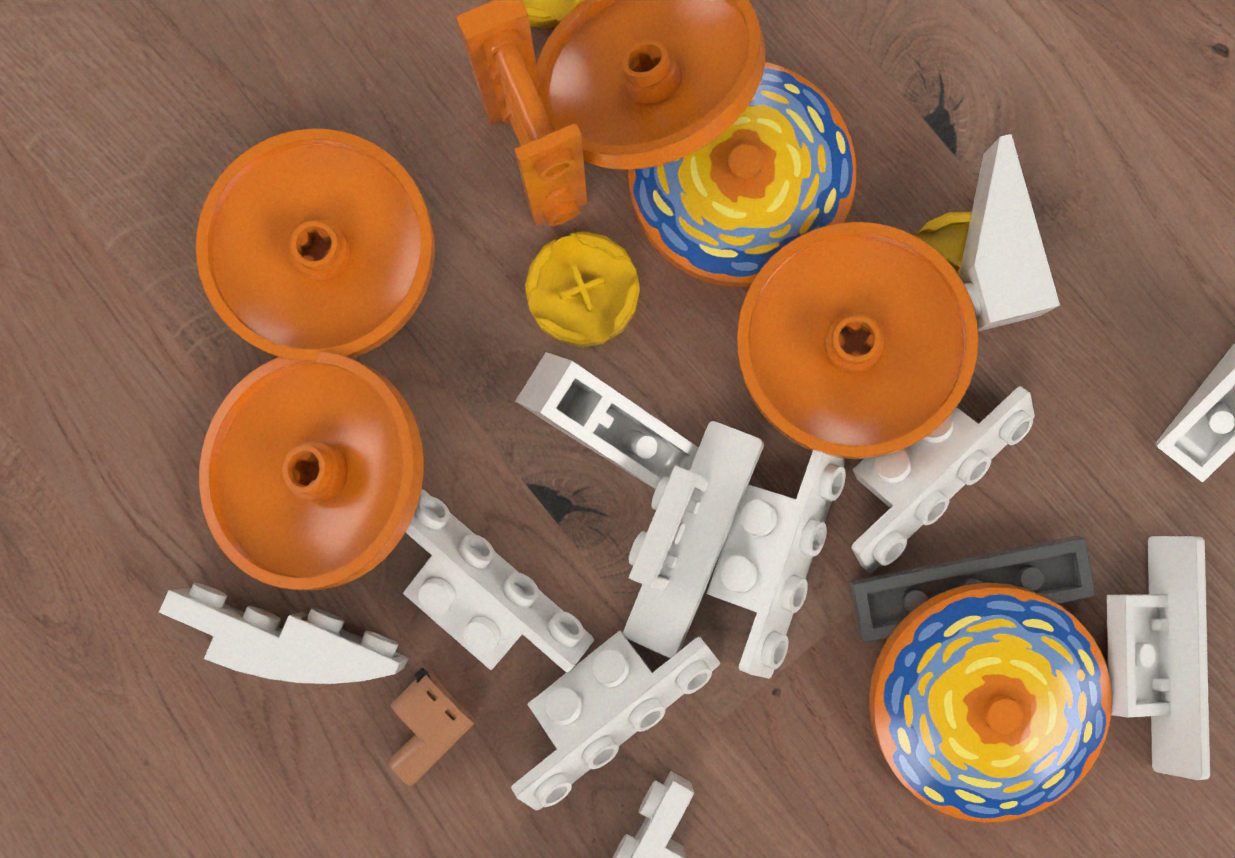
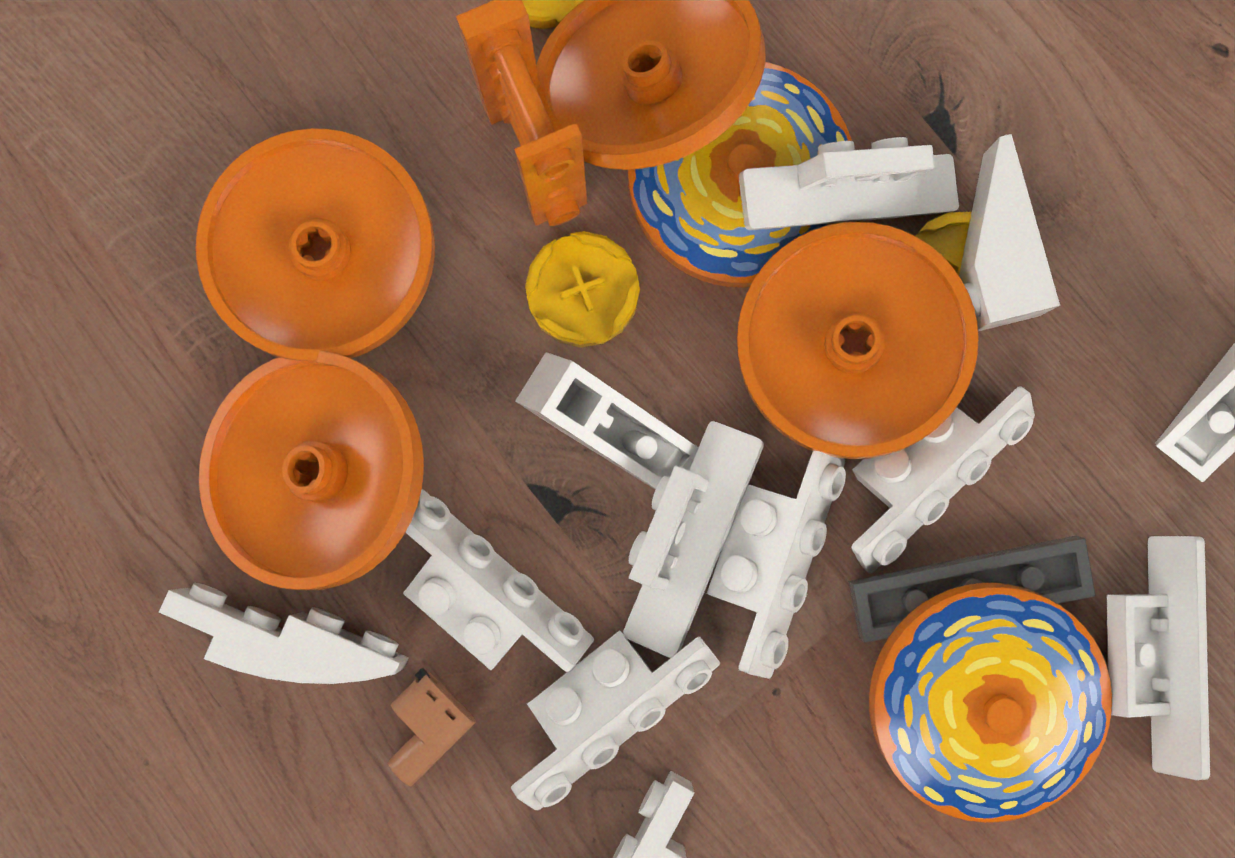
(850, 186): none -> white bracket

